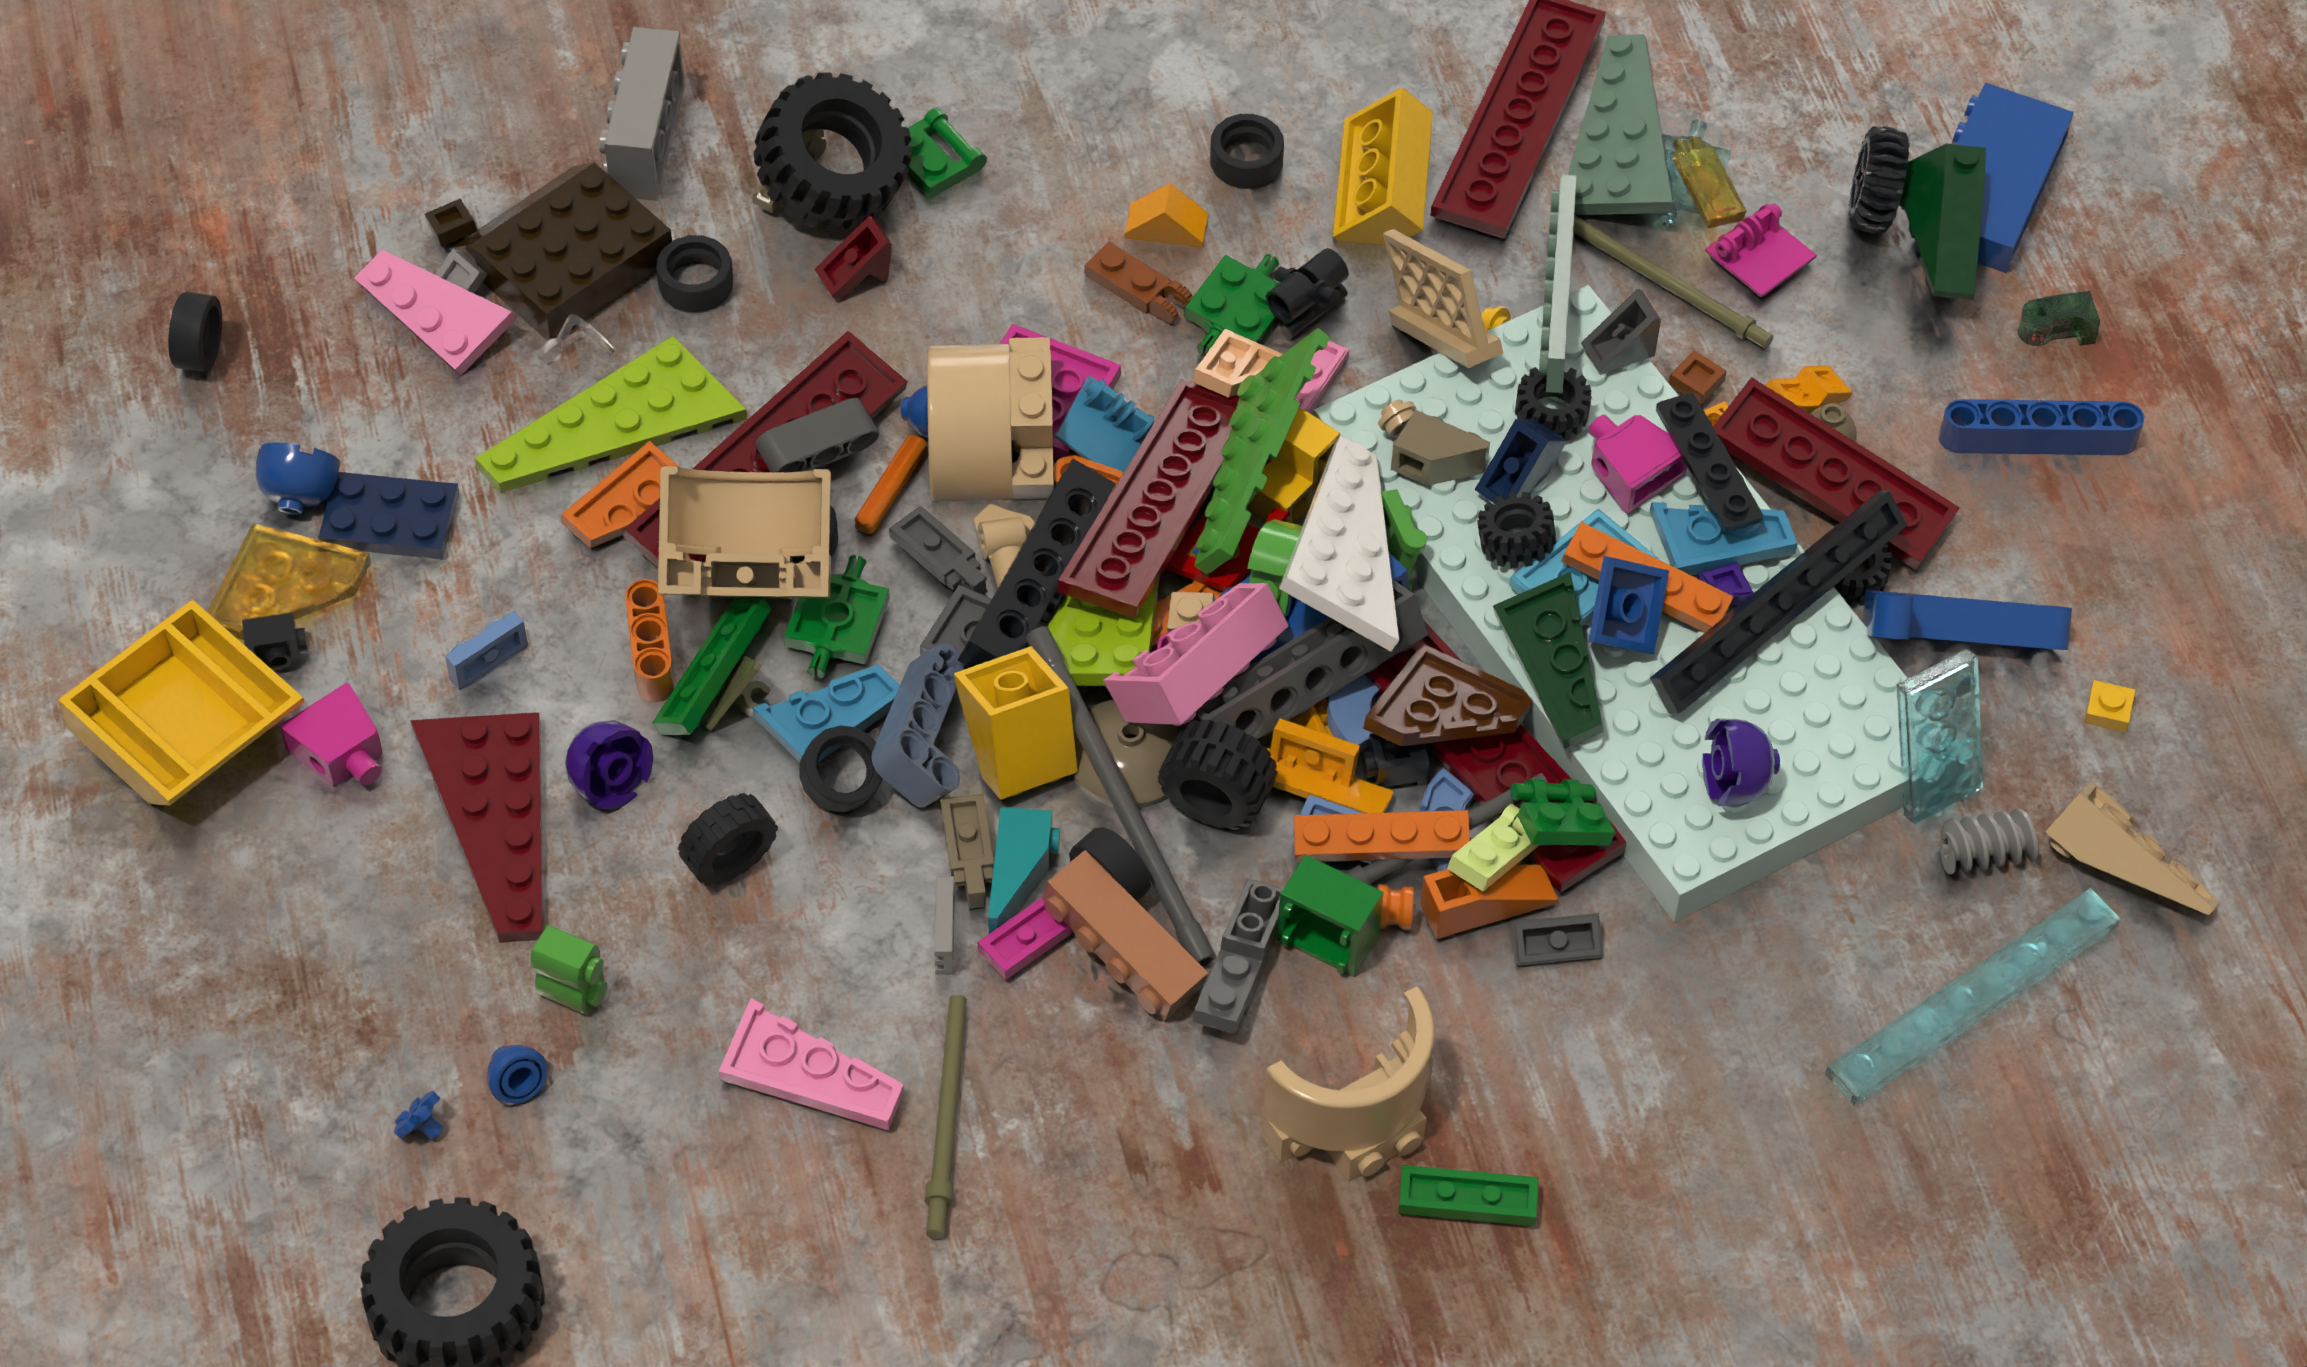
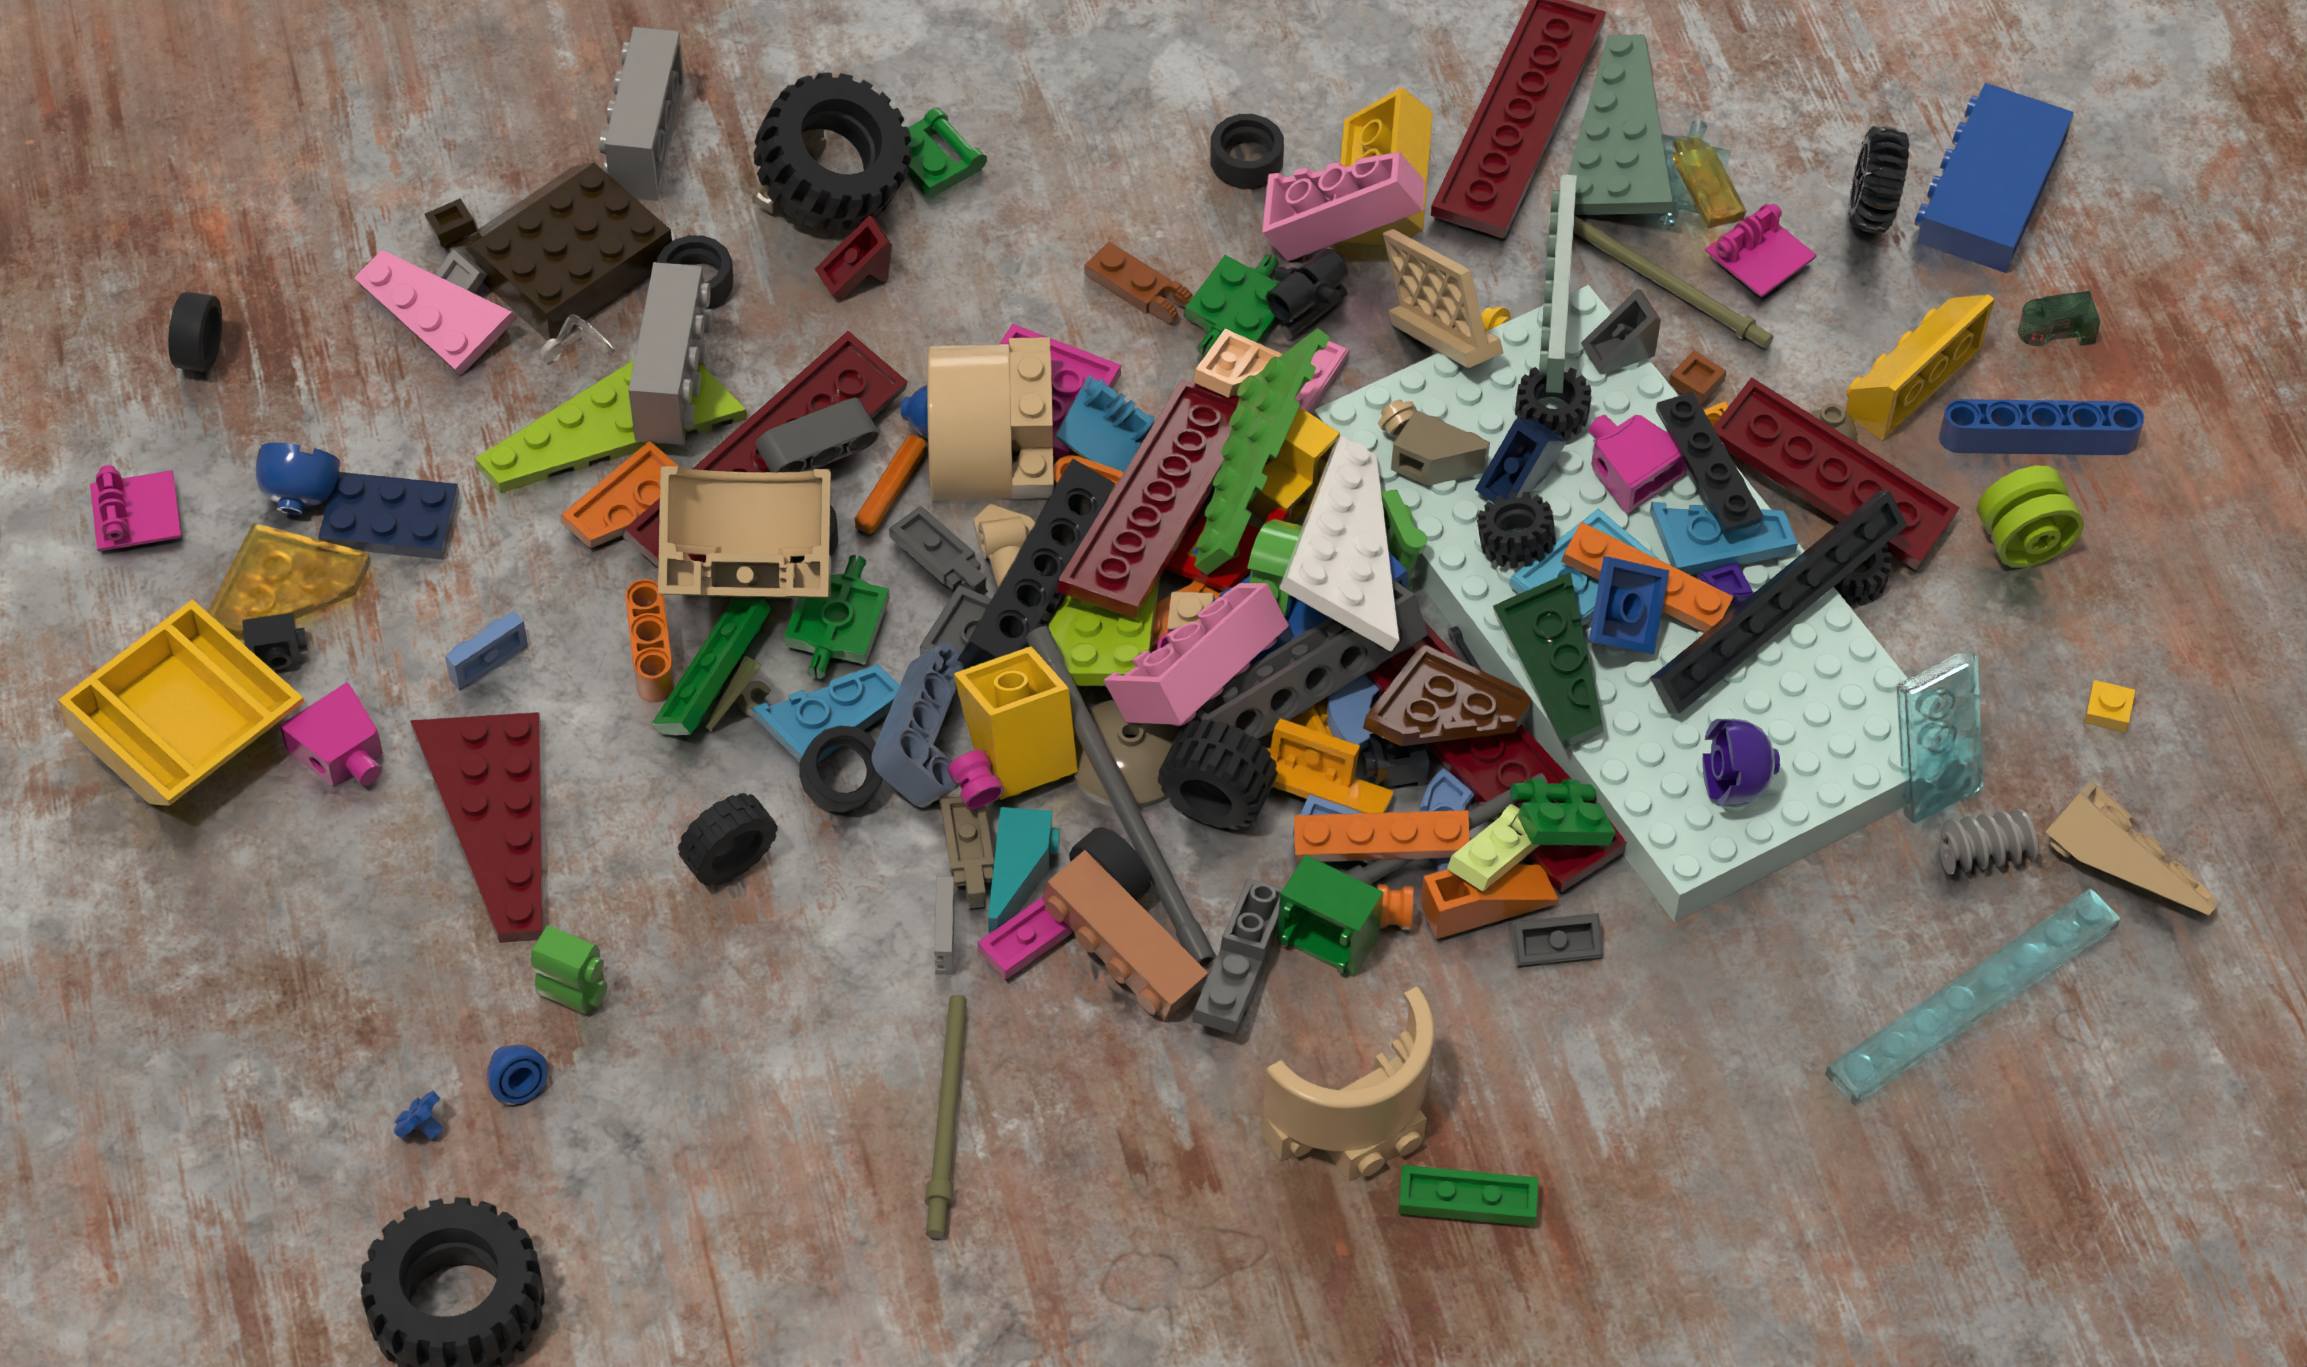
(134, 508): none -> dark pink hinge
(608, 763): dark purple cylinder -> none
(669, 353): none -> light grey brick
(792, 1065): bright pink wing -> none
(976, 780): none -> dark pink wheel
(1167, 218): light orange slope -> none
(1339, 203): none -> bright pink wedge
(1457, 638): none -> black hinge
(1812, 387): light orange slope -> none
(1919, 364): none -> yellow slope
(1945, 215): dark green wedge -> none
(1966, 620): blue beam -> none
(2030, 516): none -> lime wheel

